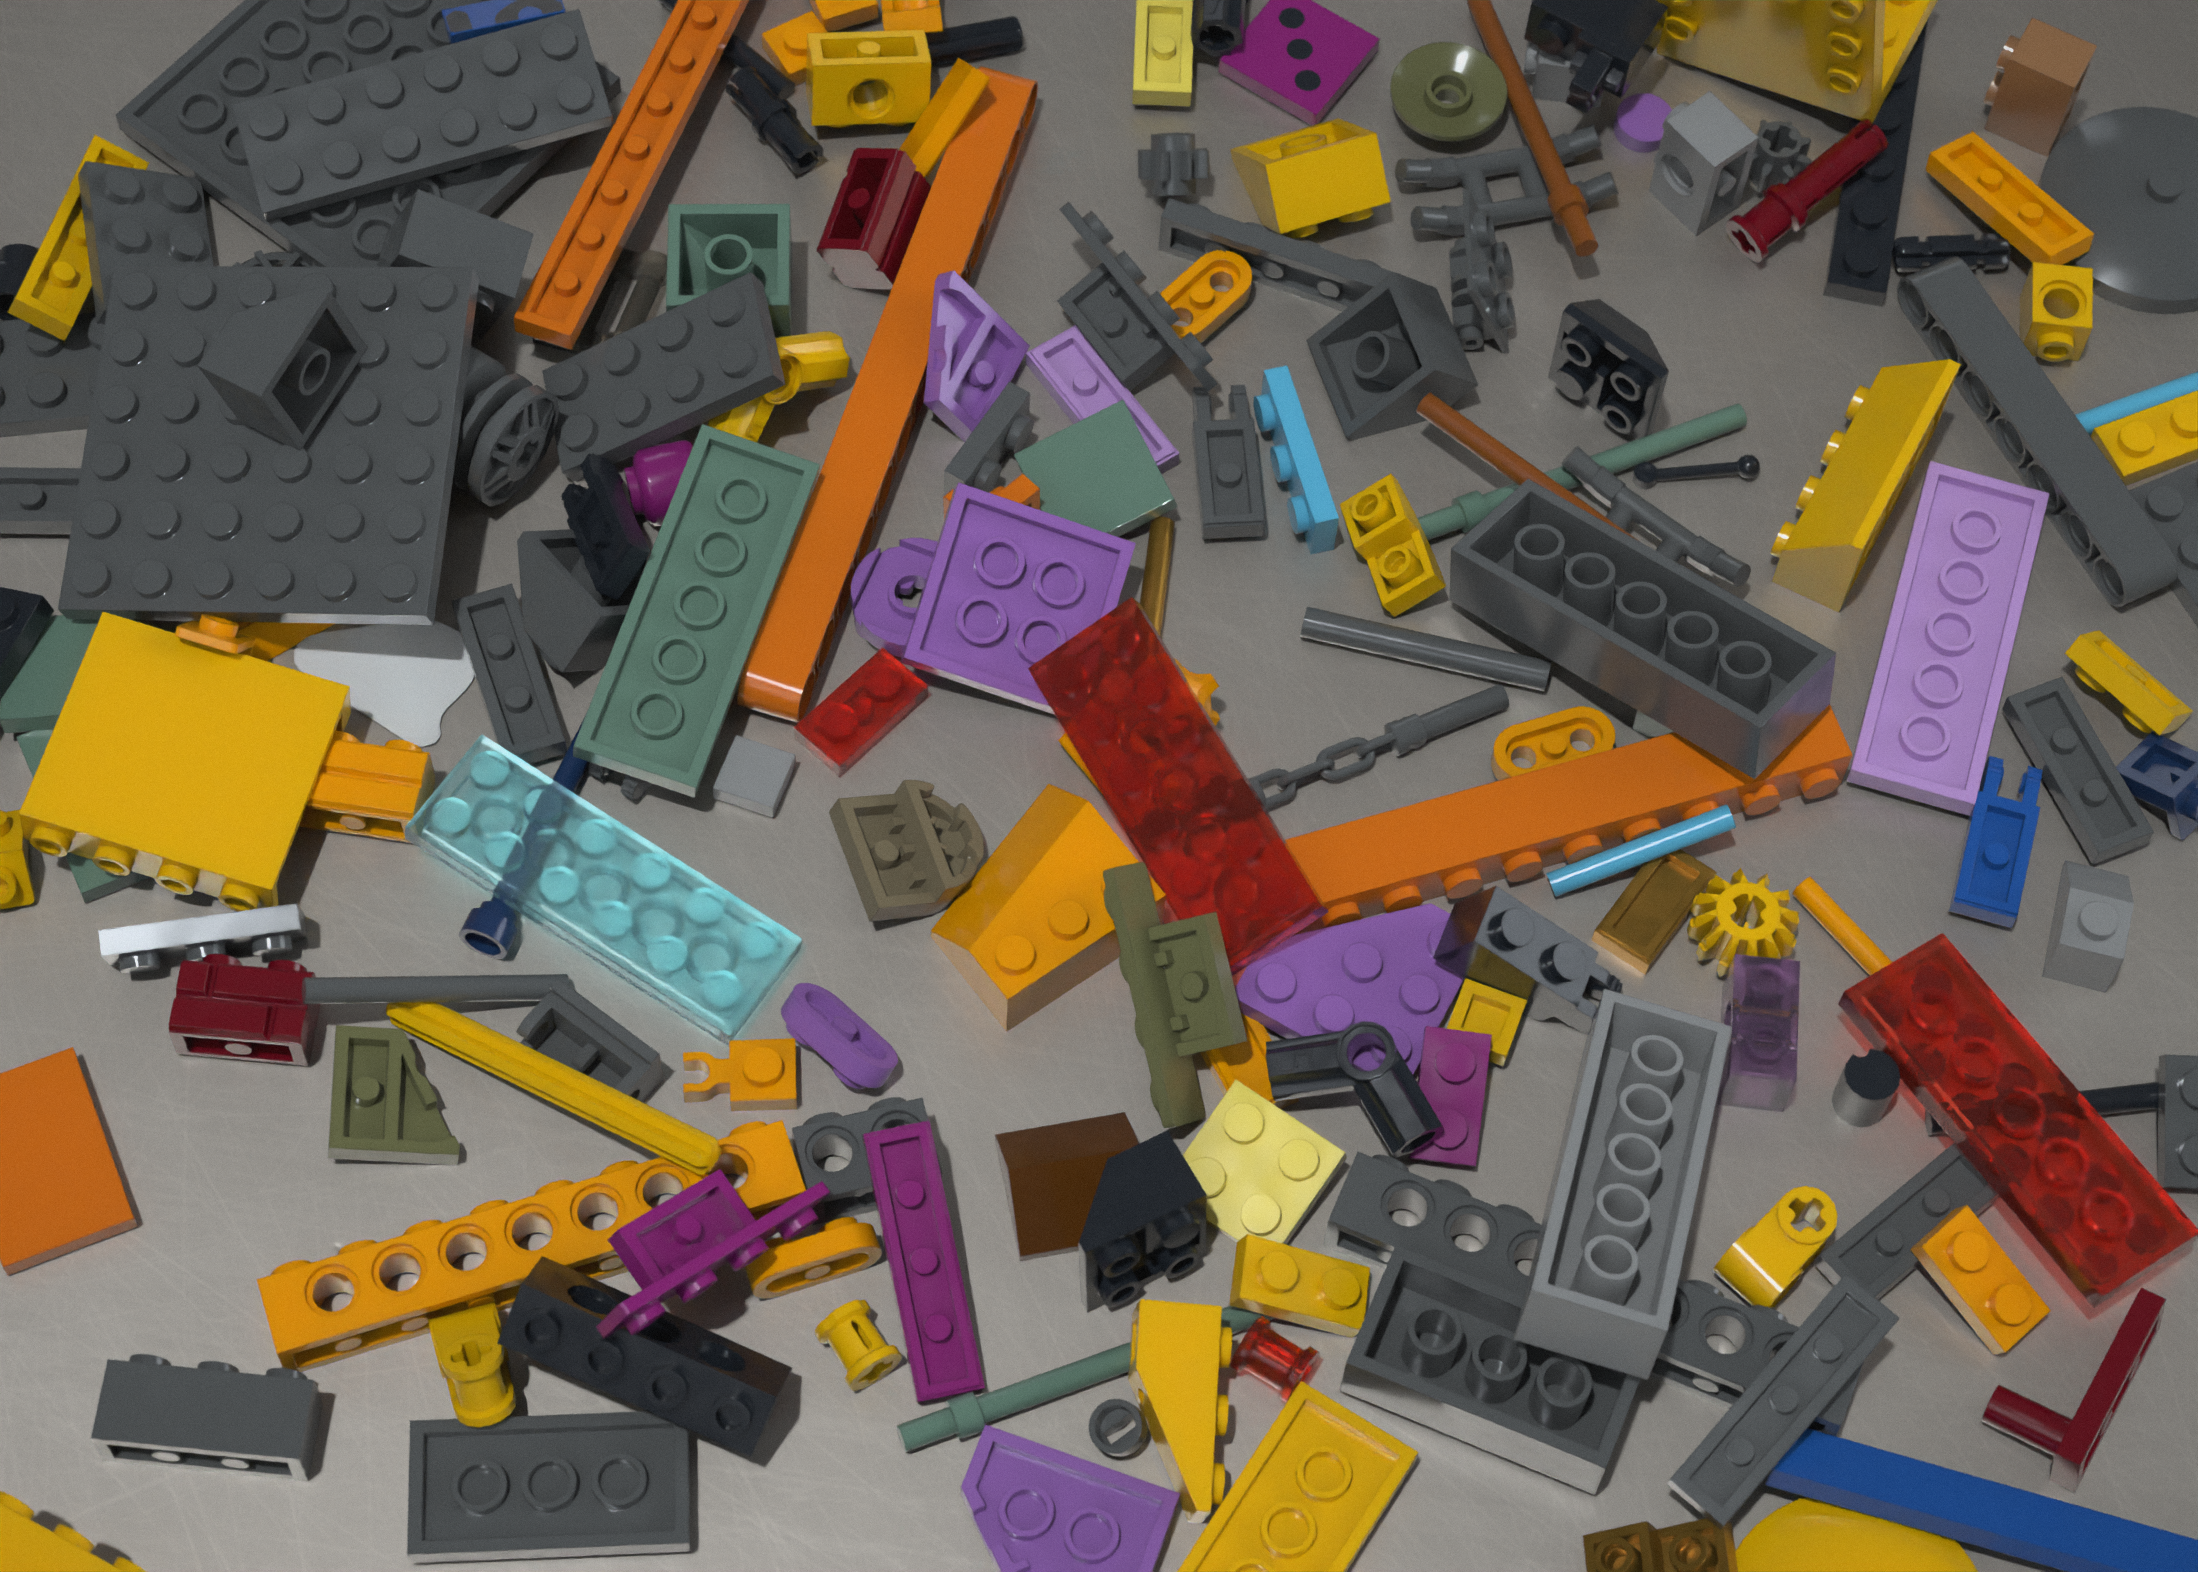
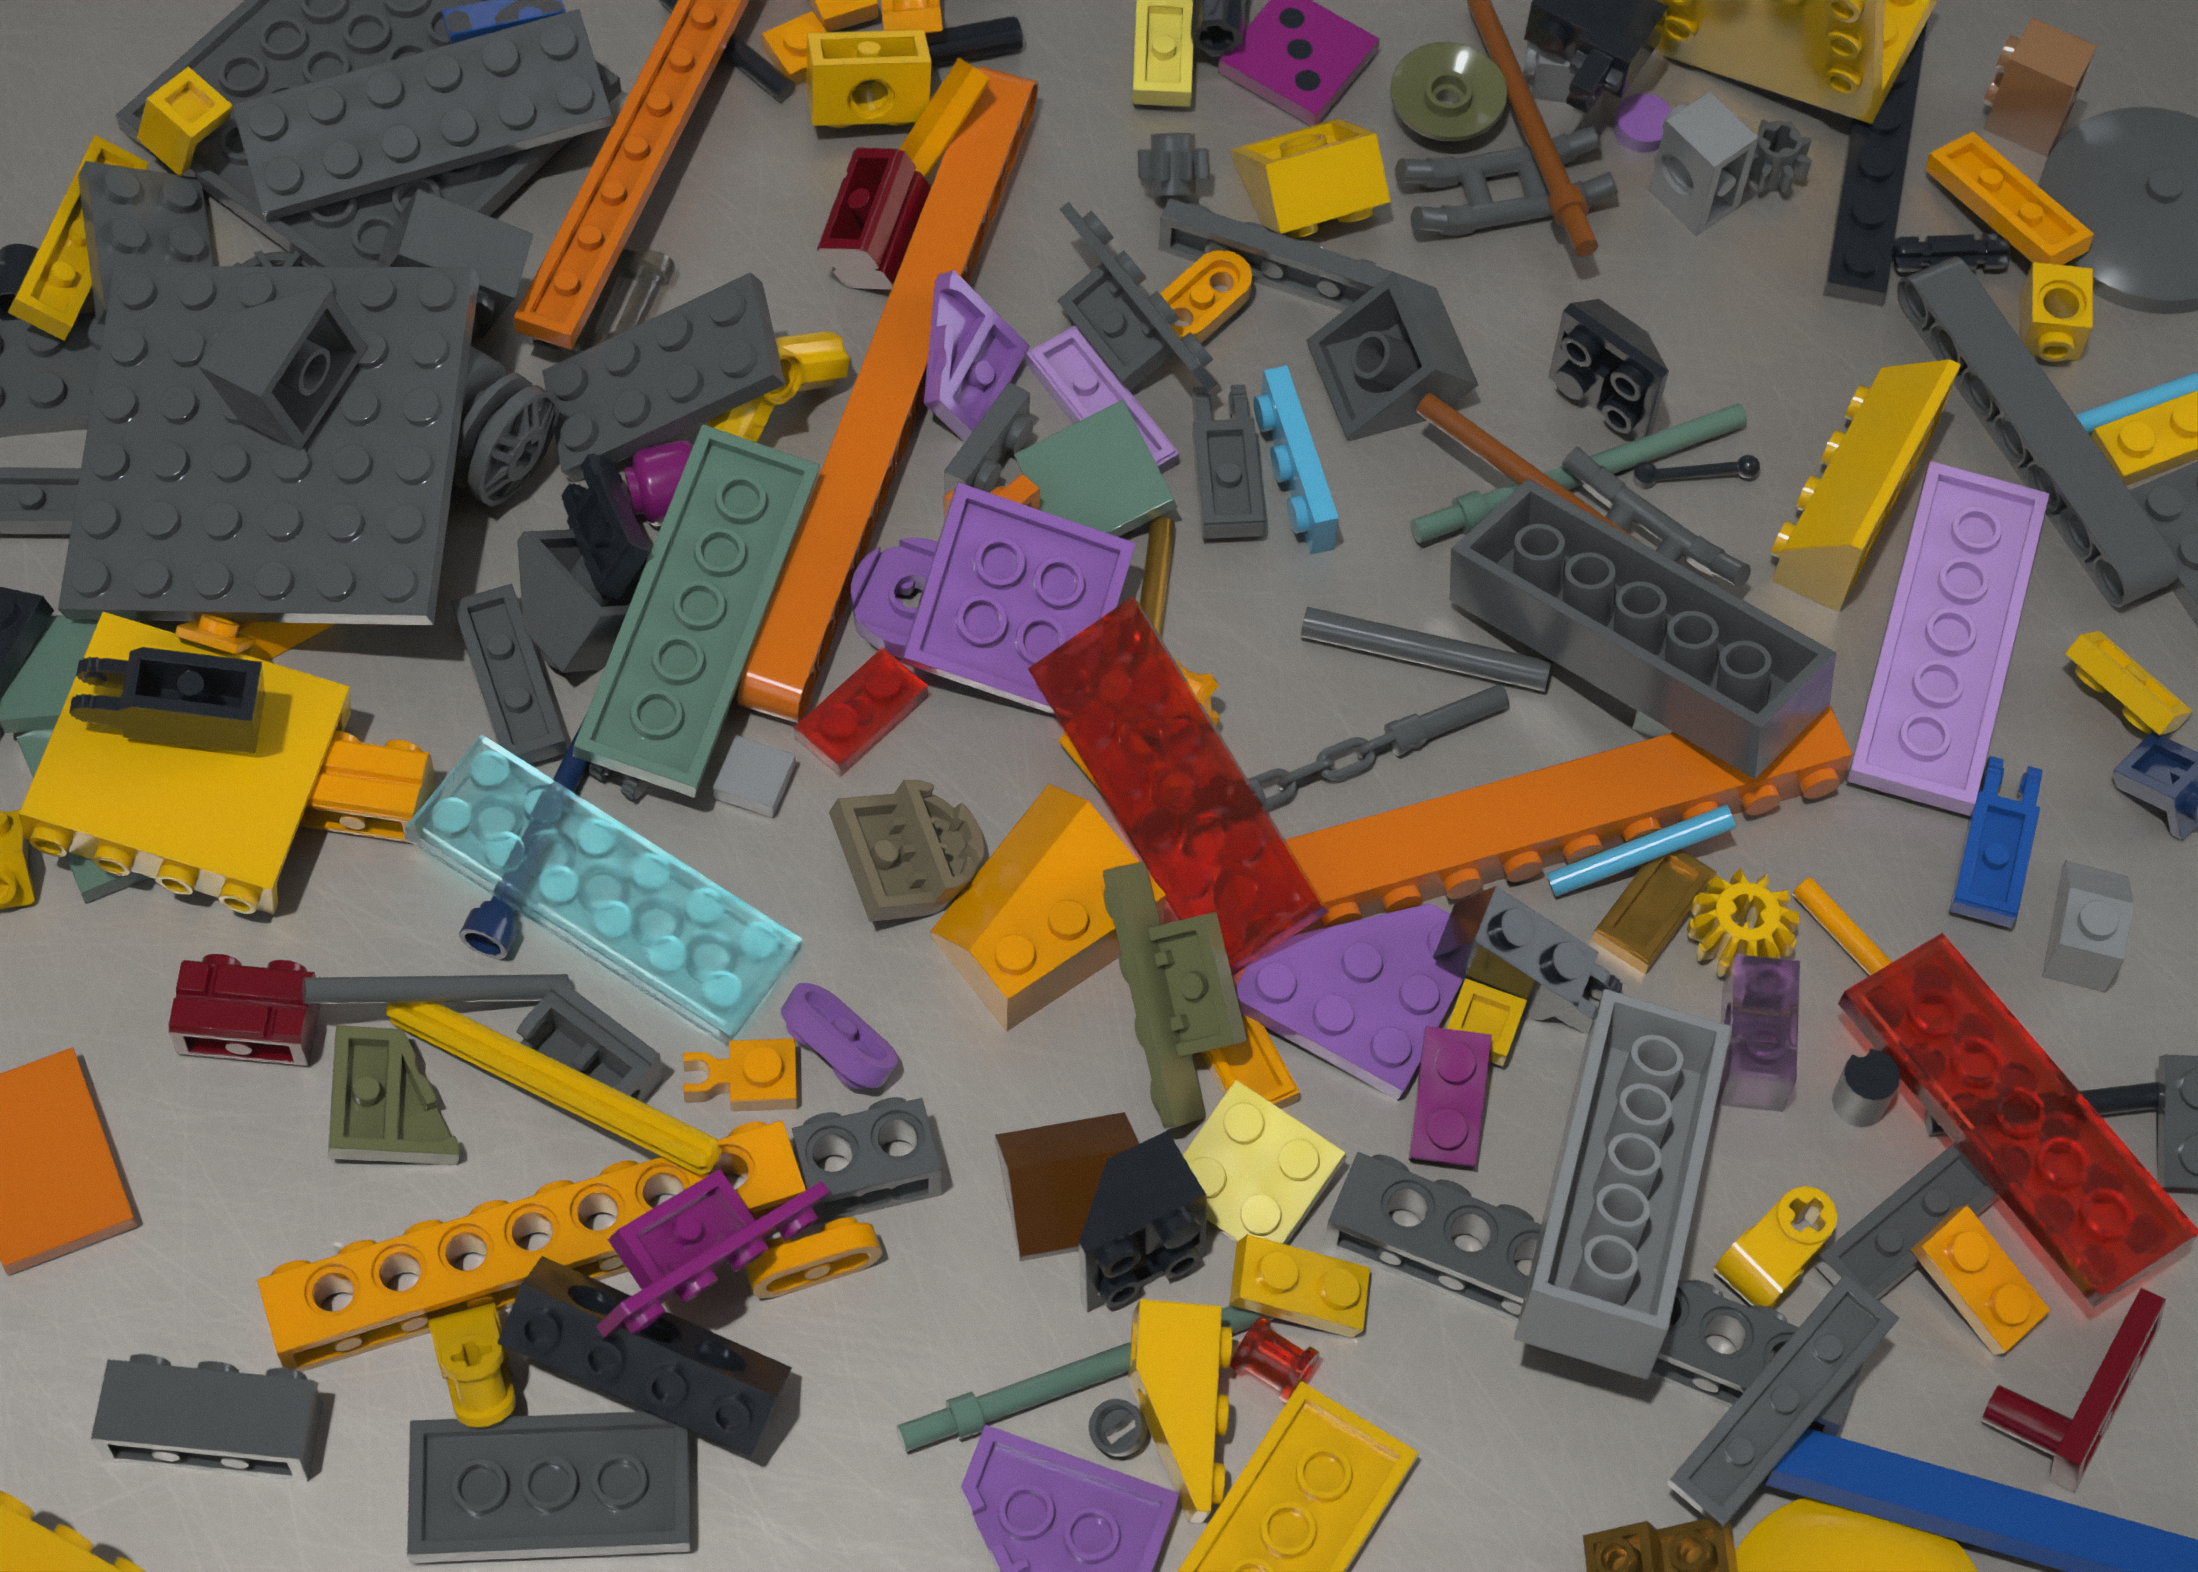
(143, 945): plate -> none
(176, 698): none -> black hinge
(180, 118): none -> yellow panel
(394, 673): white sticker -> none
(725, 241): sand green slope -> none
(774, 120): black pin -> none
(858, 1344): yellow bush -> none
(923, 1261): magenta tile -> none
(1389, 1093): black piece -> none
(1393, 544): yellow slope -> none
(1447, 1358): dark grey brick -> none
(1478, 276): dark grey hinge -> none
(1549, 739): light orange plate -> none
(1787, 204): dark red pin -> none
(2077, 770): dark grey plate -> none

